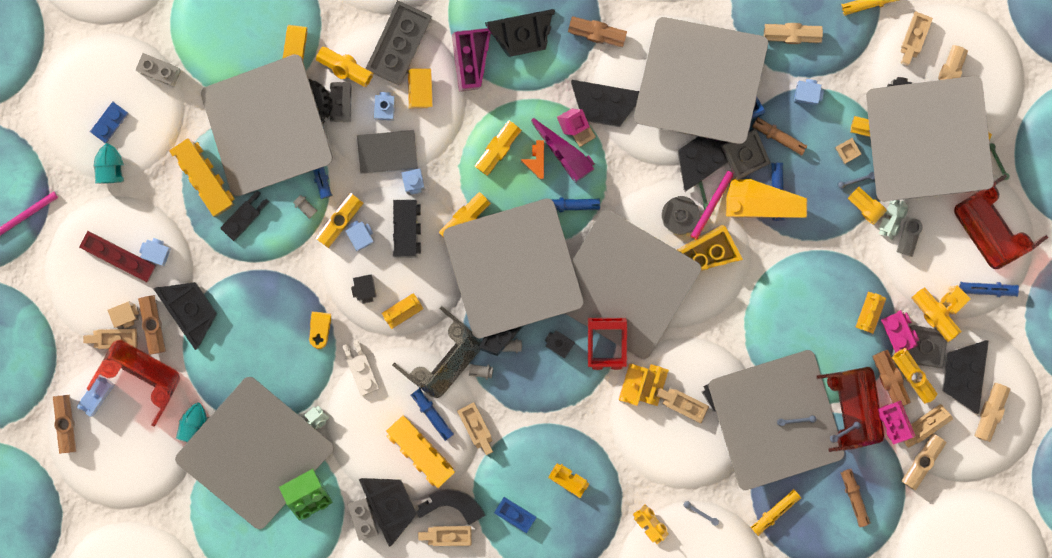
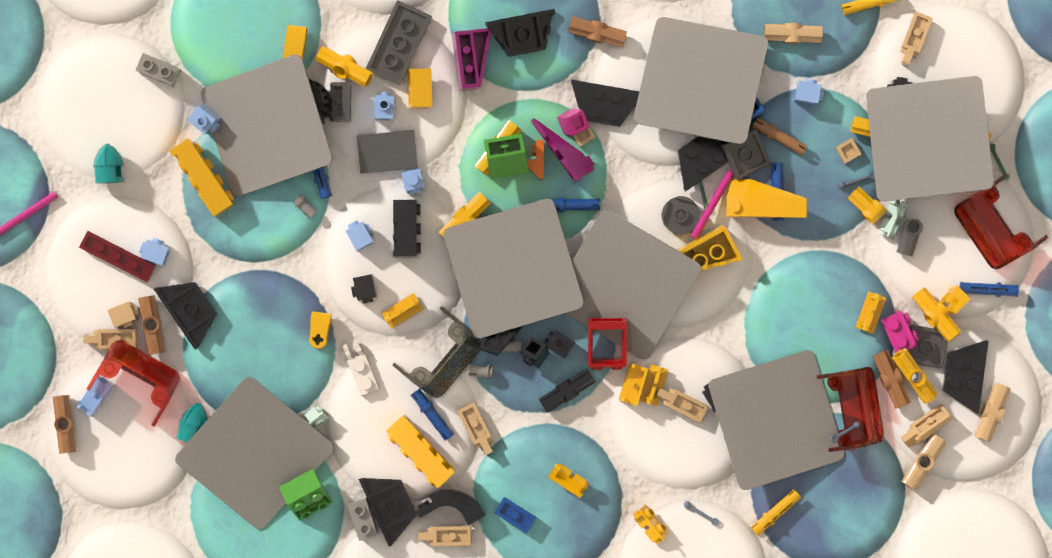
(109, 122): blue plate -> none
(204, 119): none -> light blue brick
(243, 217): black hinge -> none
(347, 210): yellow piece -> none
(506, 156): none -> bright green slope
(534, 352): none -> black brick
(567, 390): none -> black piece
(781, 422): sand blue hinge -> none
(855, 497): medium nougat pin -> none
(896, 422): dark pink bracket -> none
(954, 63): tan piece -> none

